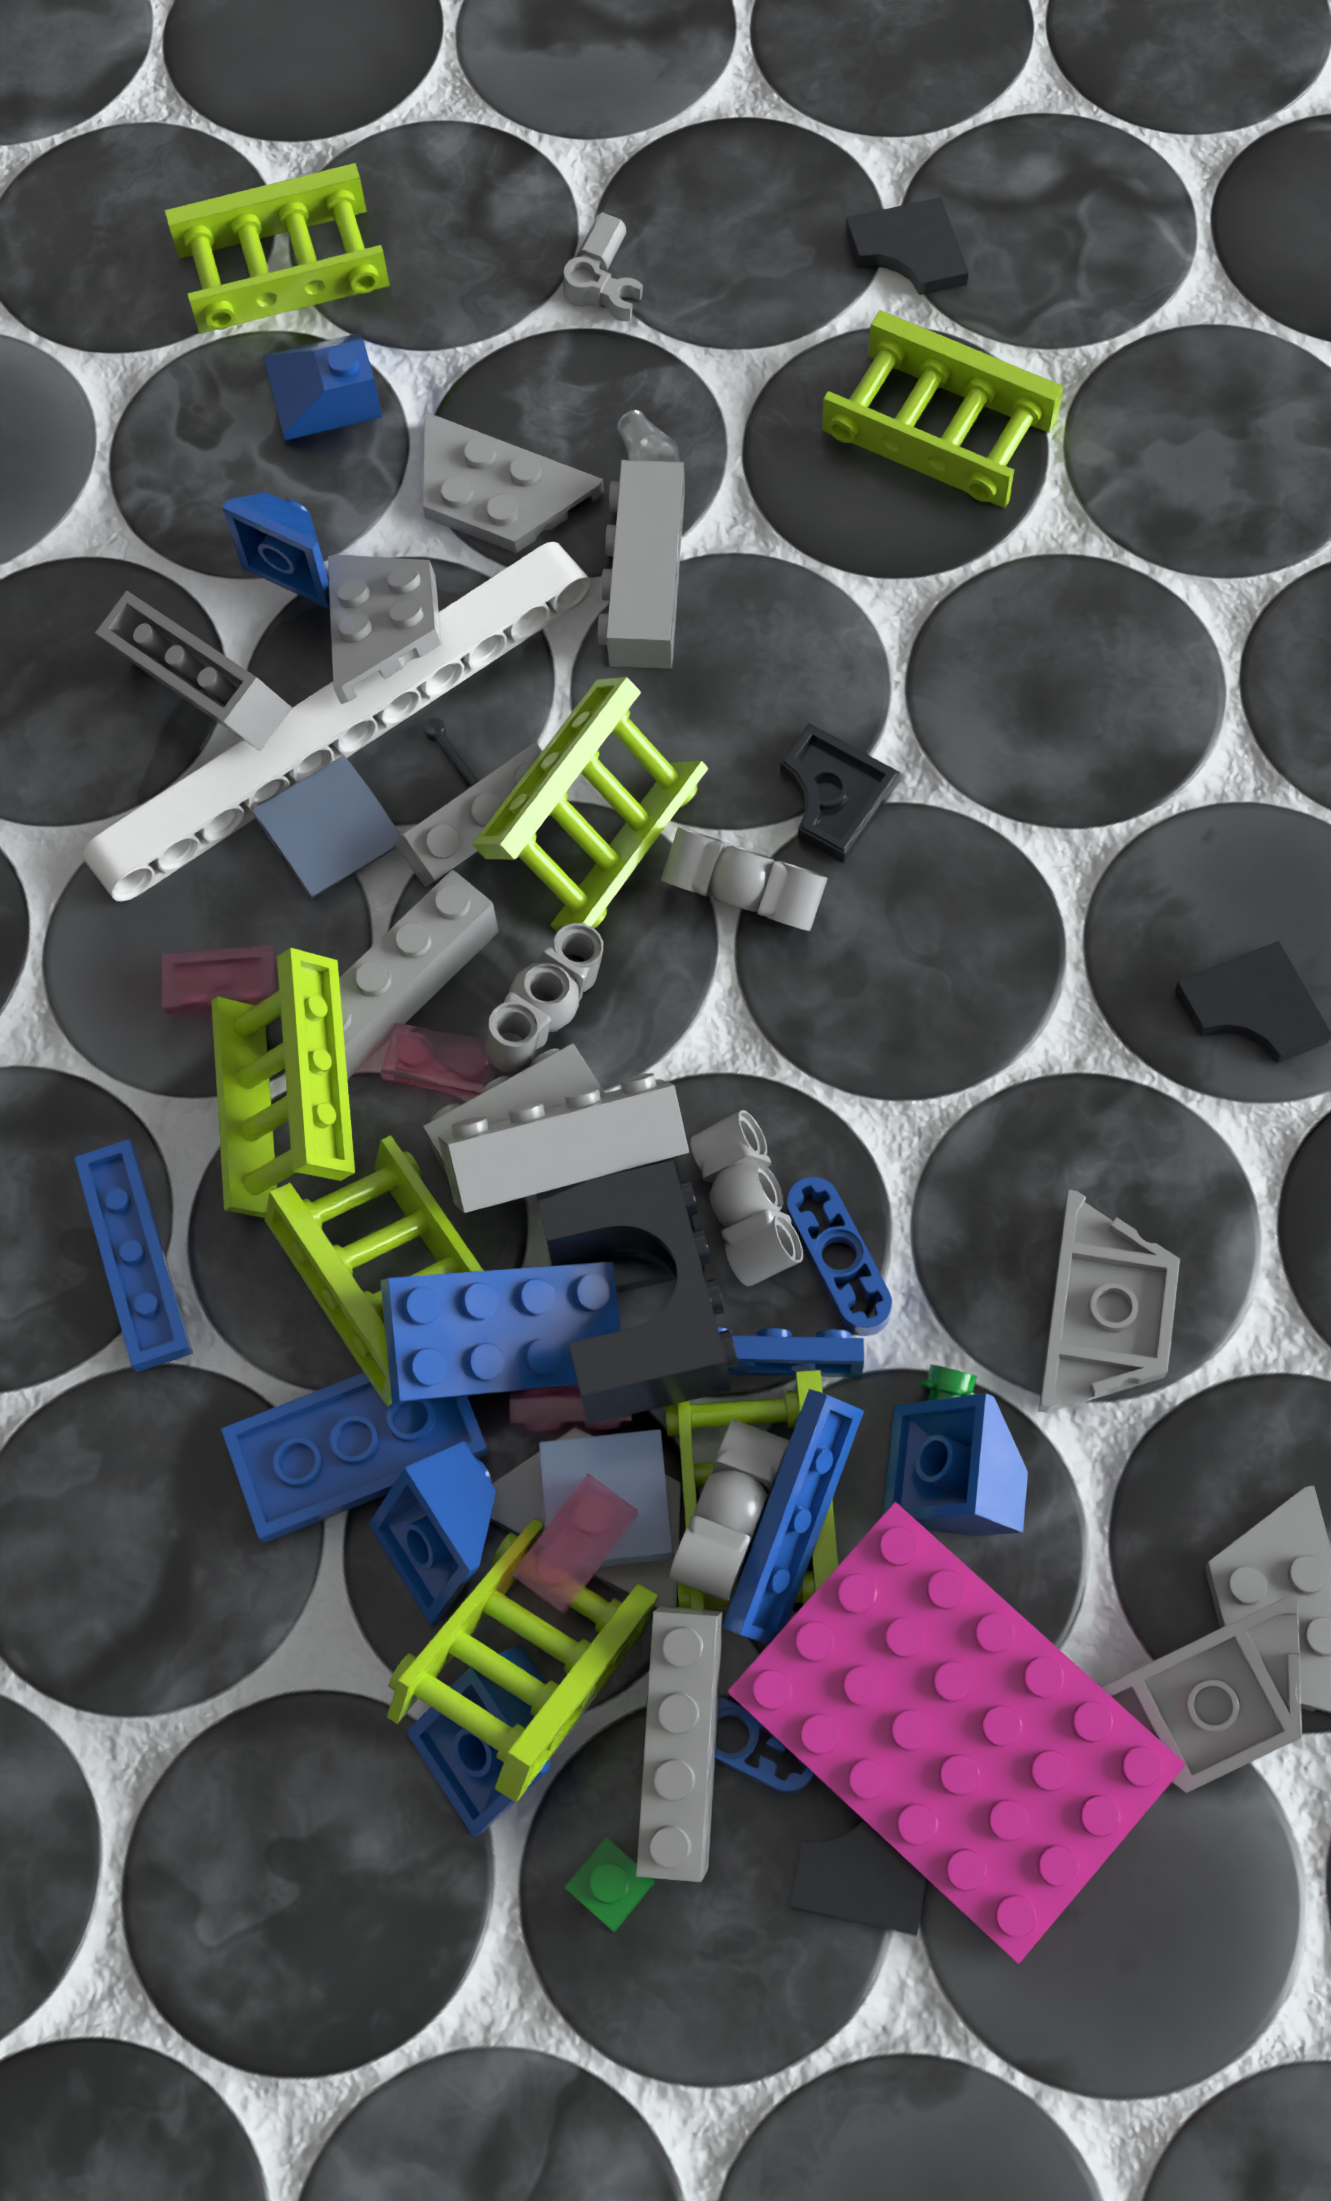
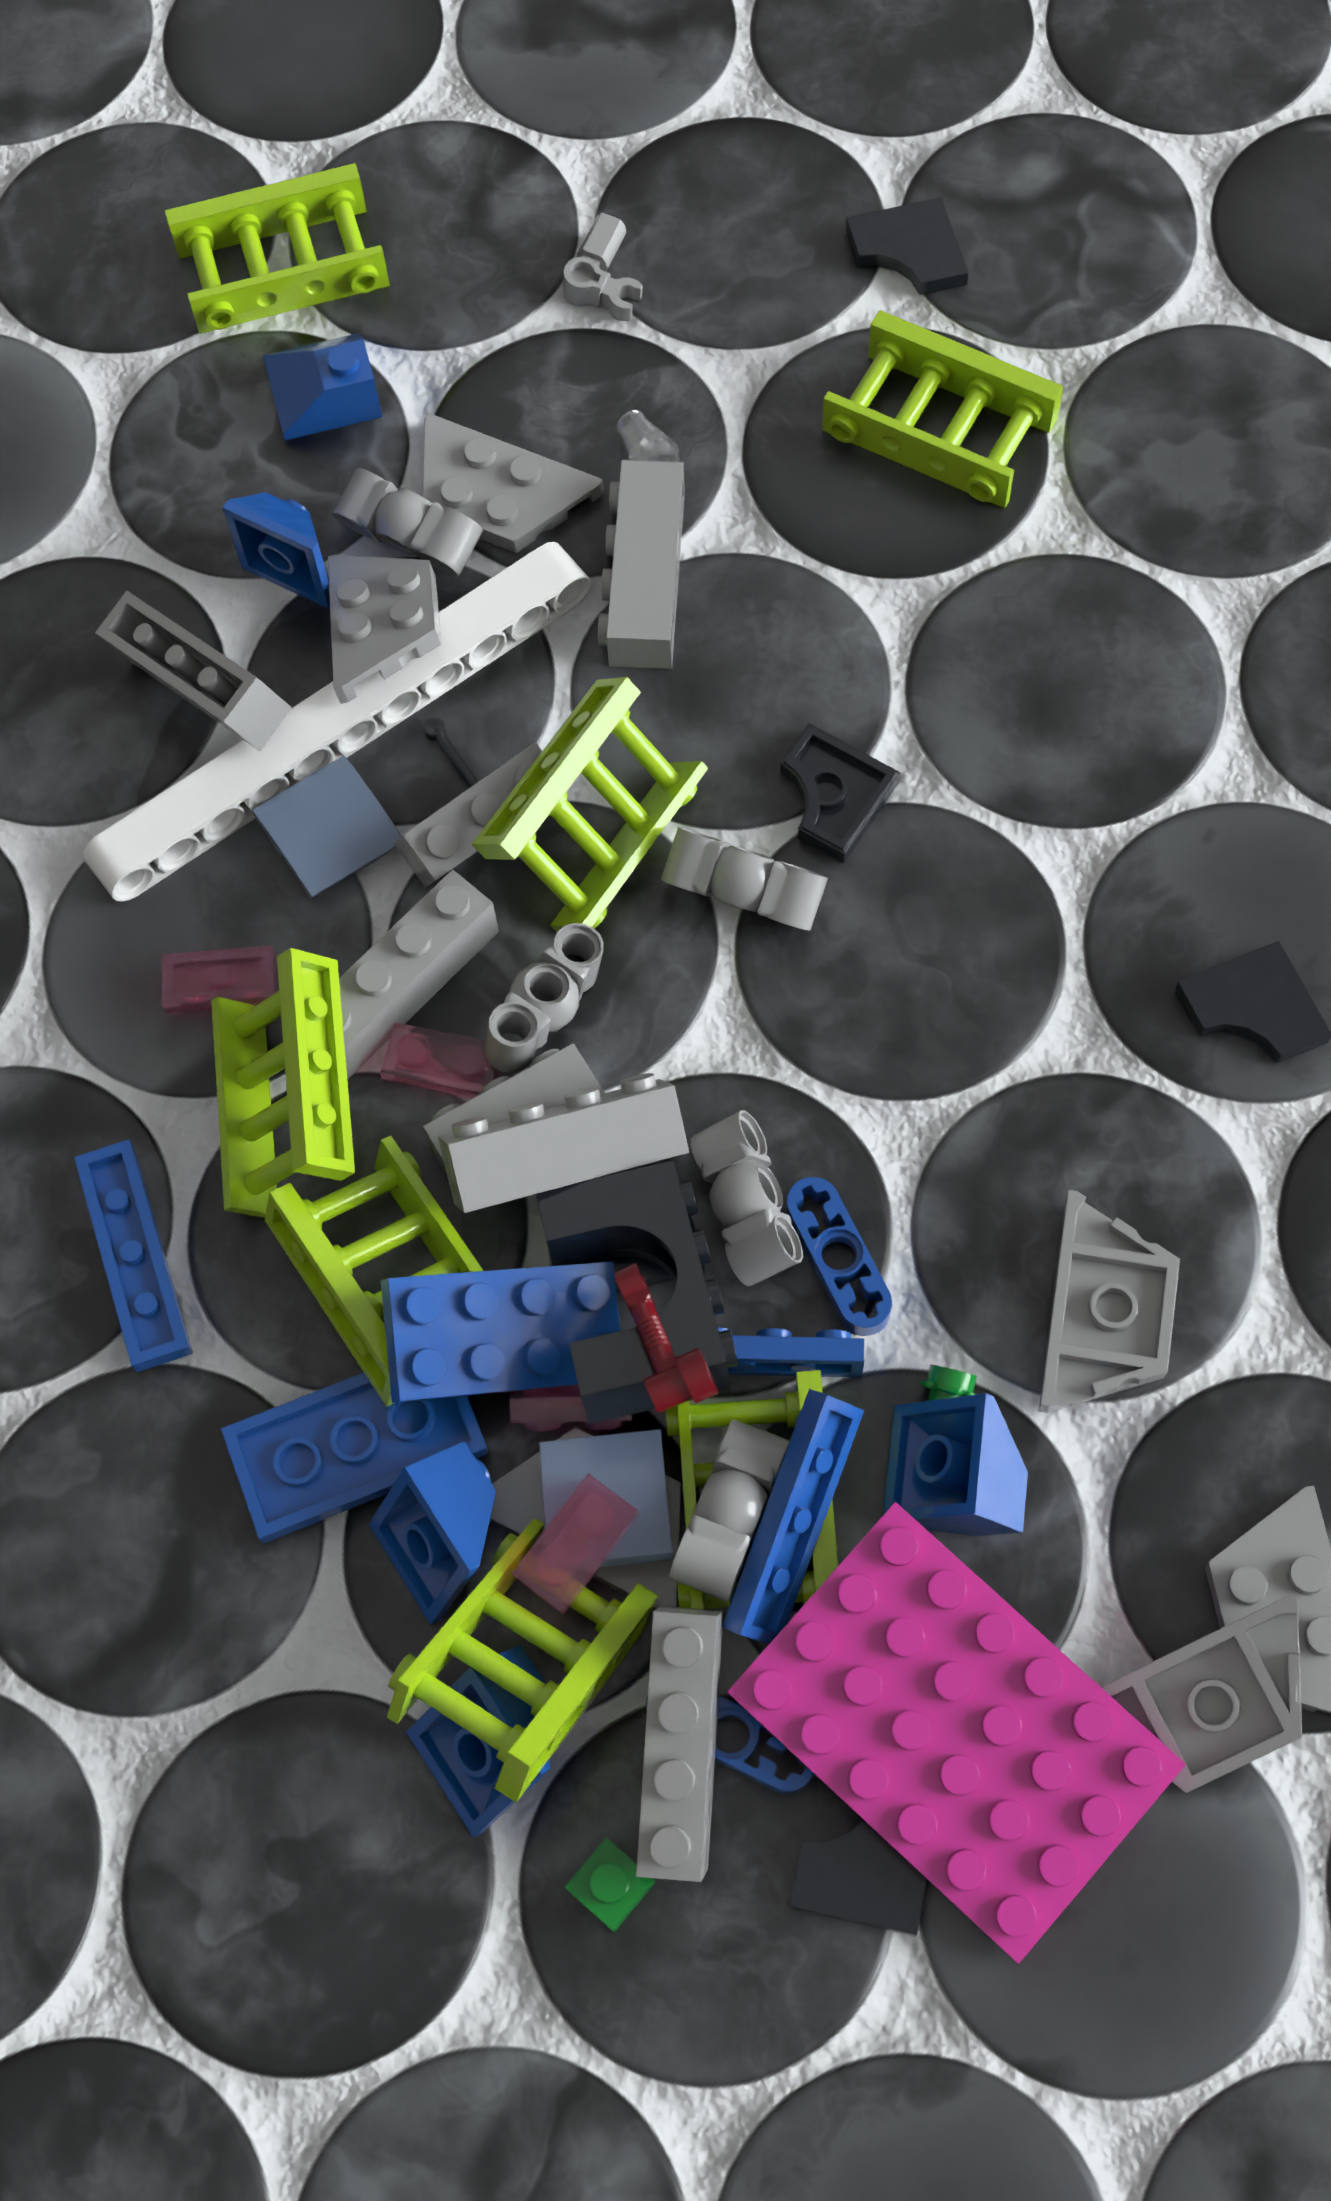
(407, 522): none -> light grey piece
(674, 1377): none -> dark red brick

